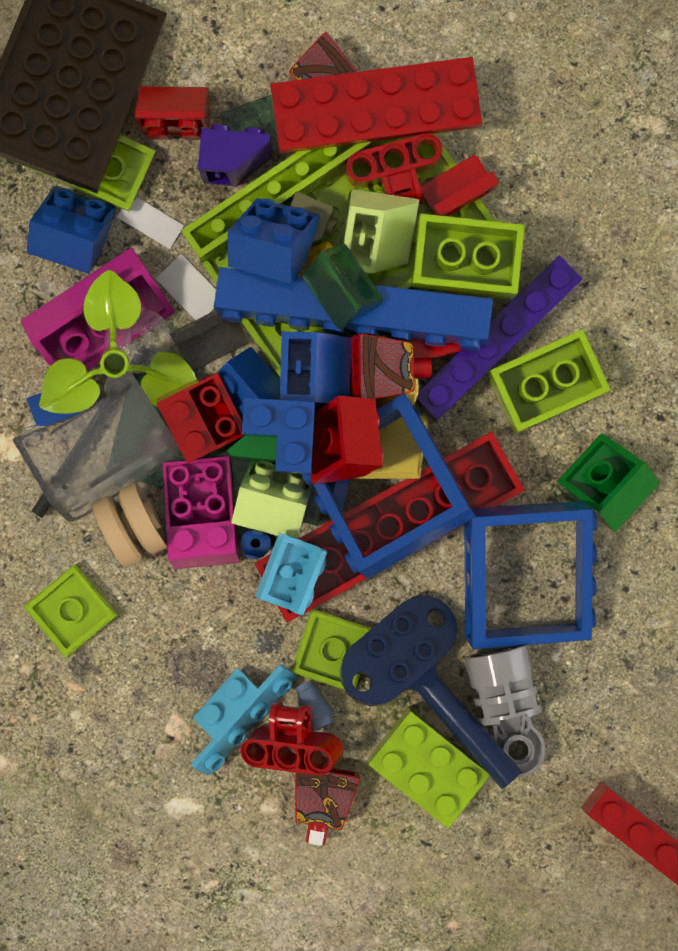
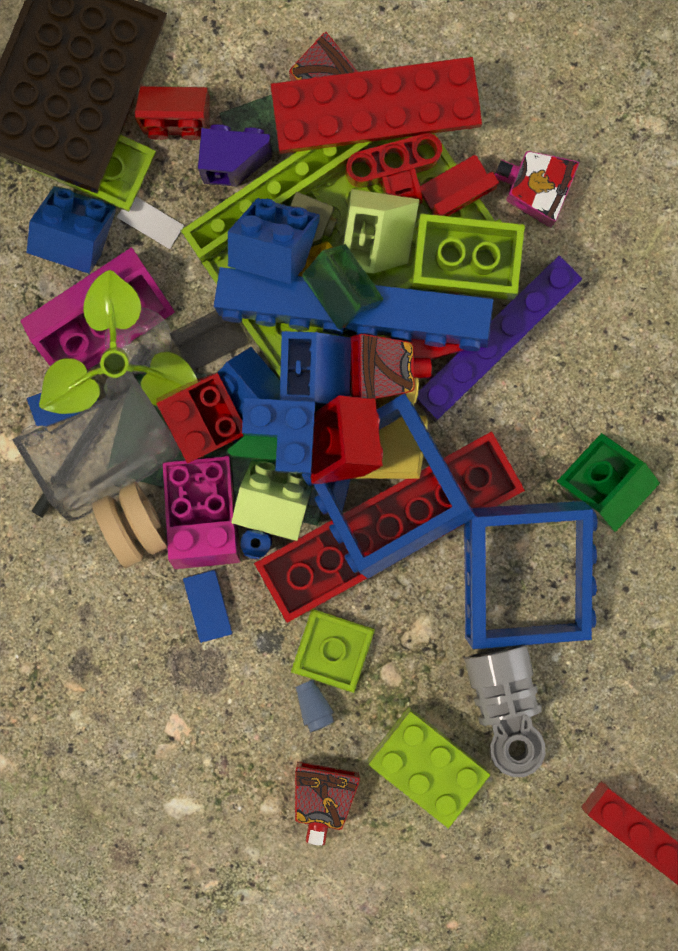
(70, 610): lime tile -> none
(188, 287): white sticker -> none
(207, 606): none -> blue tile
(235, 711): medium azure bracket -> none
(291, 573): medium azure bracket -> none
(291, 729): red beam -> none
(403, 656): dark blue piece -> none
(538, 184): none -> torso
(548, 381): lime brick -> none

